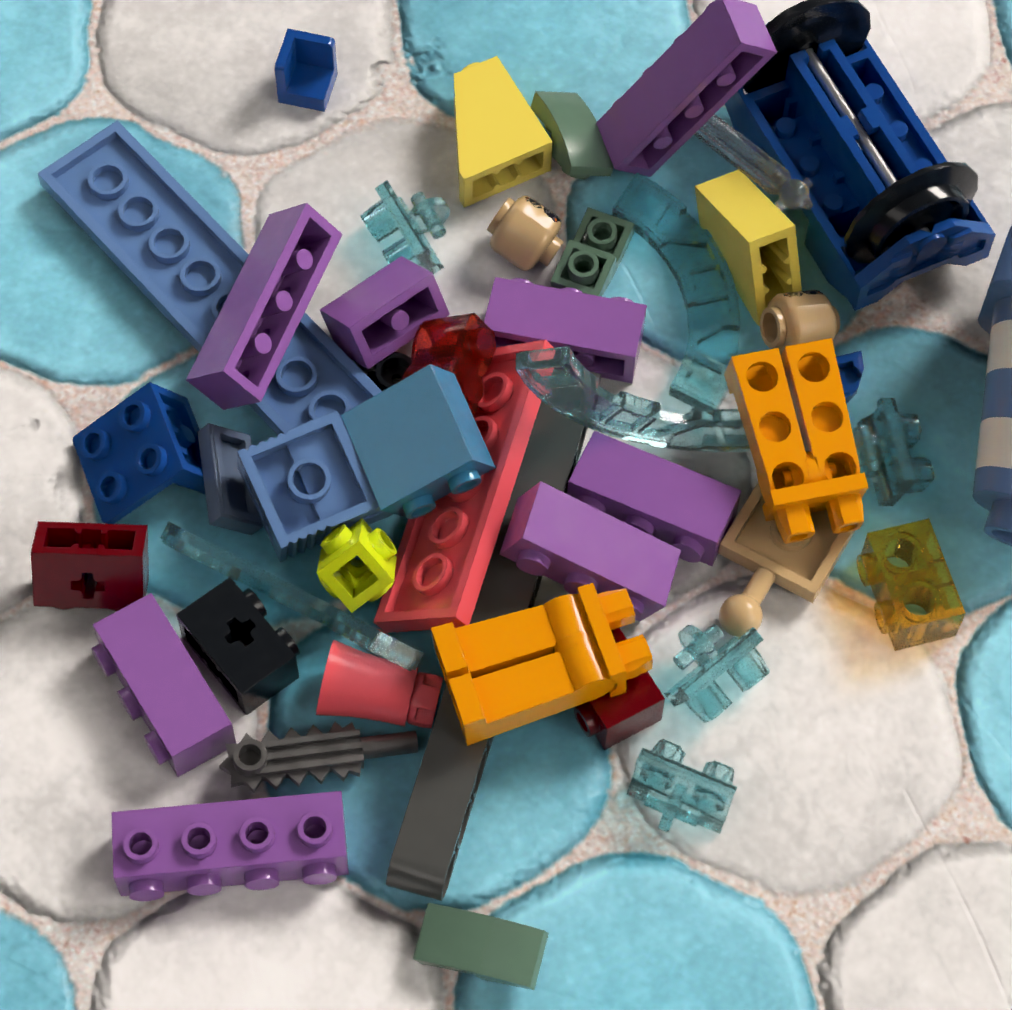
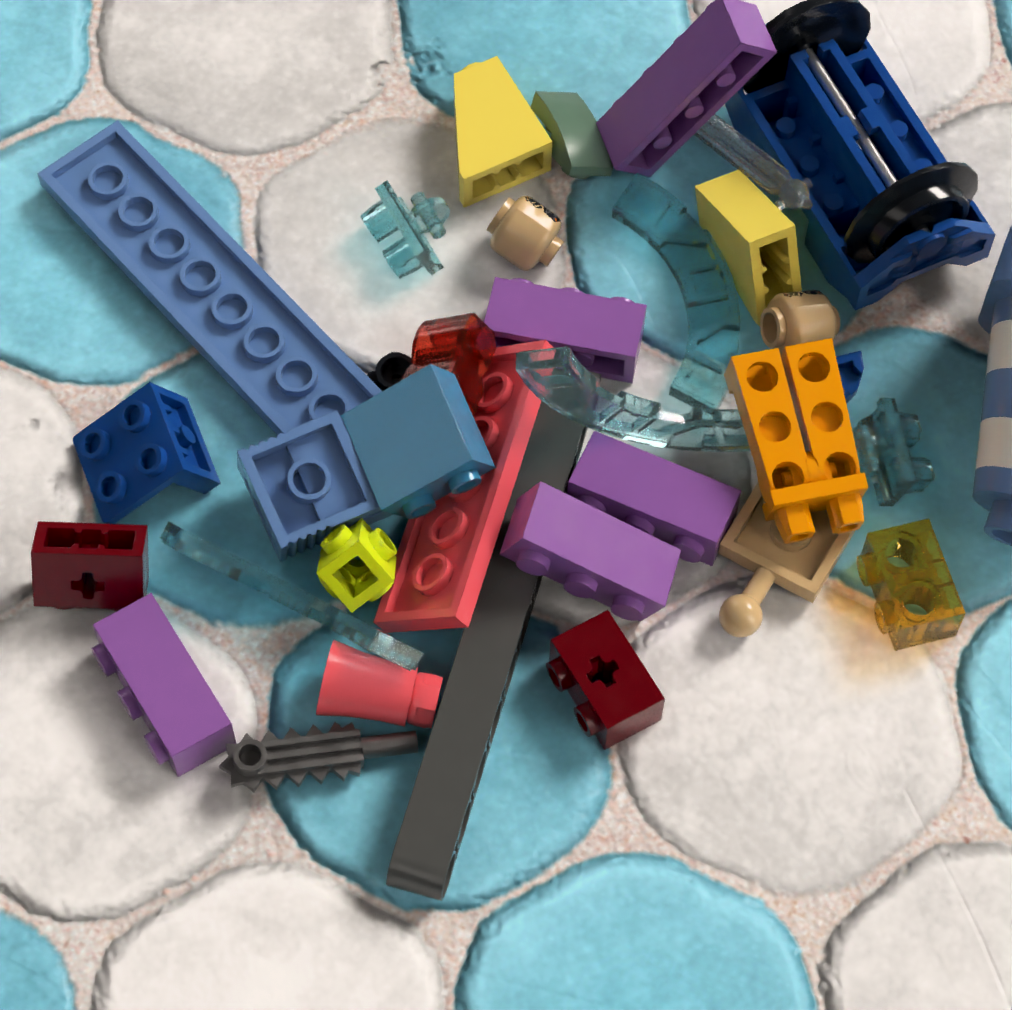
(225, 491): sand blue tile -> none
(229, 845): medium lavender brick -> none
(246, 672): black brick -> none
(264, 307): medium lavender brick -> none
(306, 70): blue panel -> none
(384, 311): medium lavender brick -> none
(481, 946): sand green slope -> none
(539, 660): light orange hips -> none
(593, 253): sand green slope -> none
(680, 790): clear light blue hips -> none
(735, 657): clear light blue hips -> none

